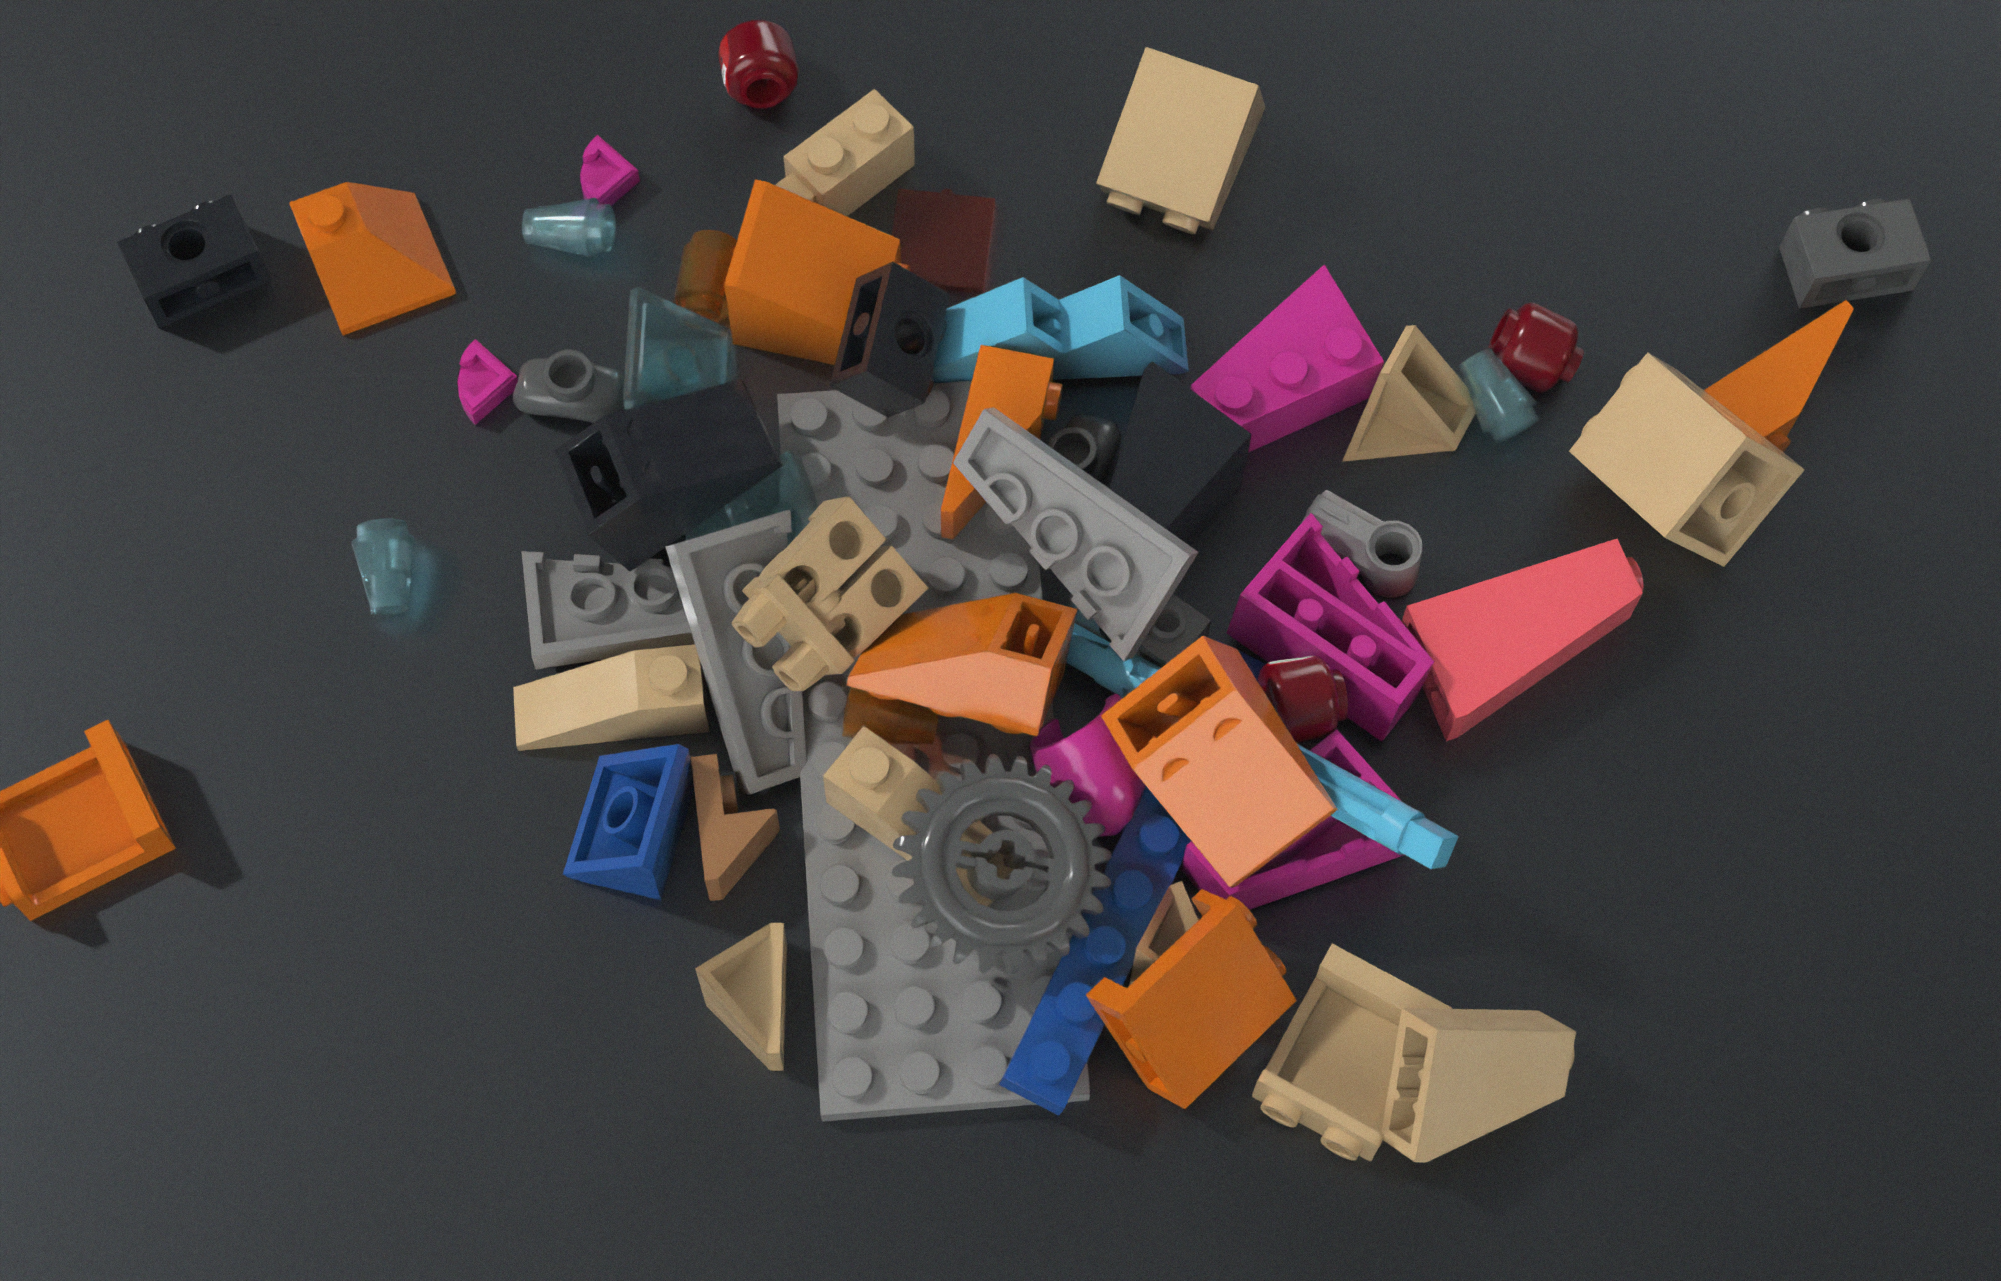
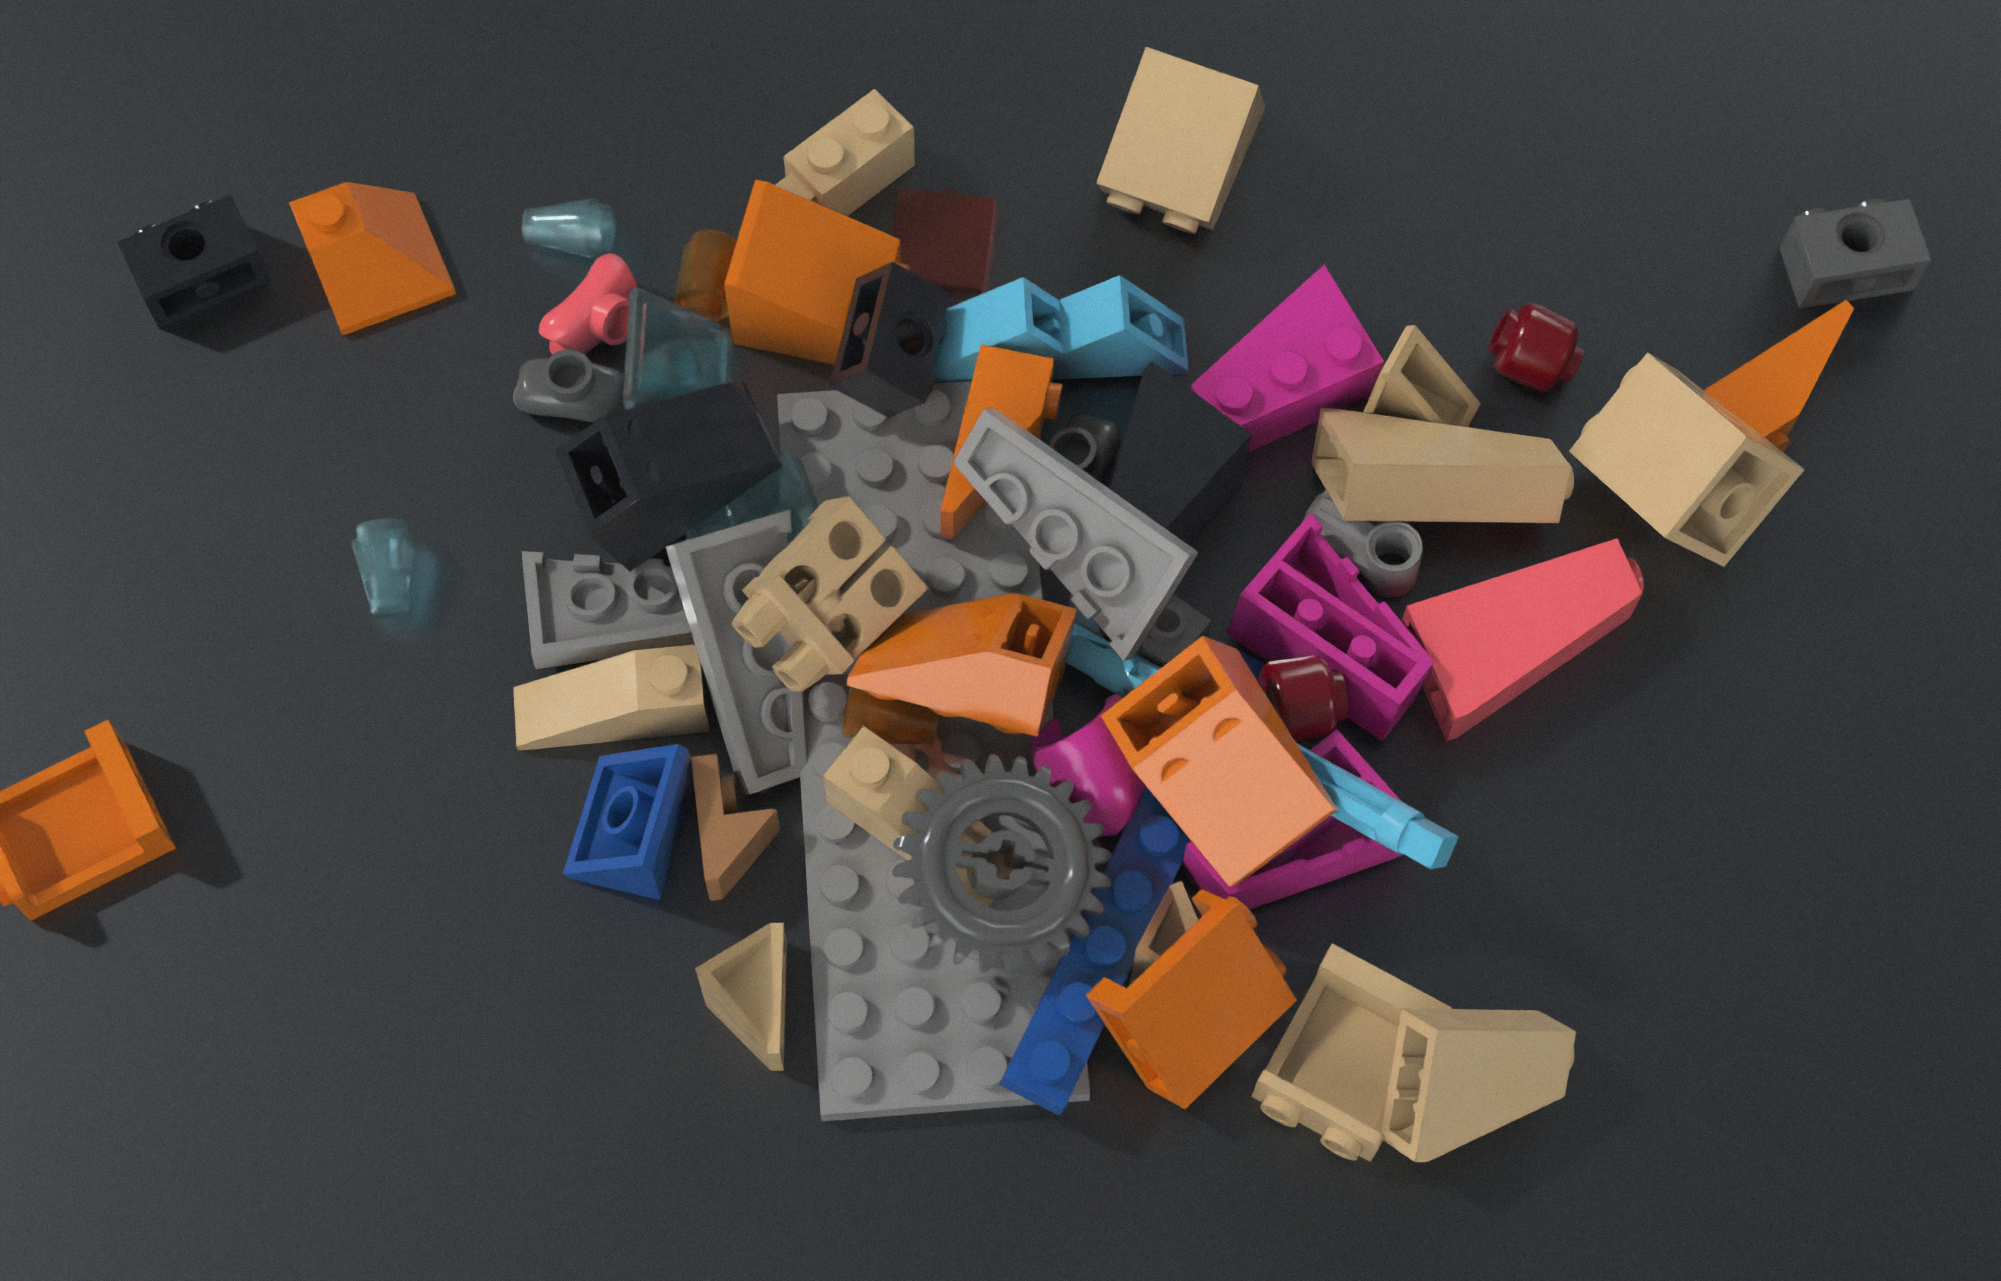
(482, 381): dark pink tile -> none
(593, 310): none -> coral piece
(606, 173): dark pink tile -> none
(758, 63): dark red head -> none
(1437, 471): none -> tan slope
(1497, 396): clear light blue cone -> none

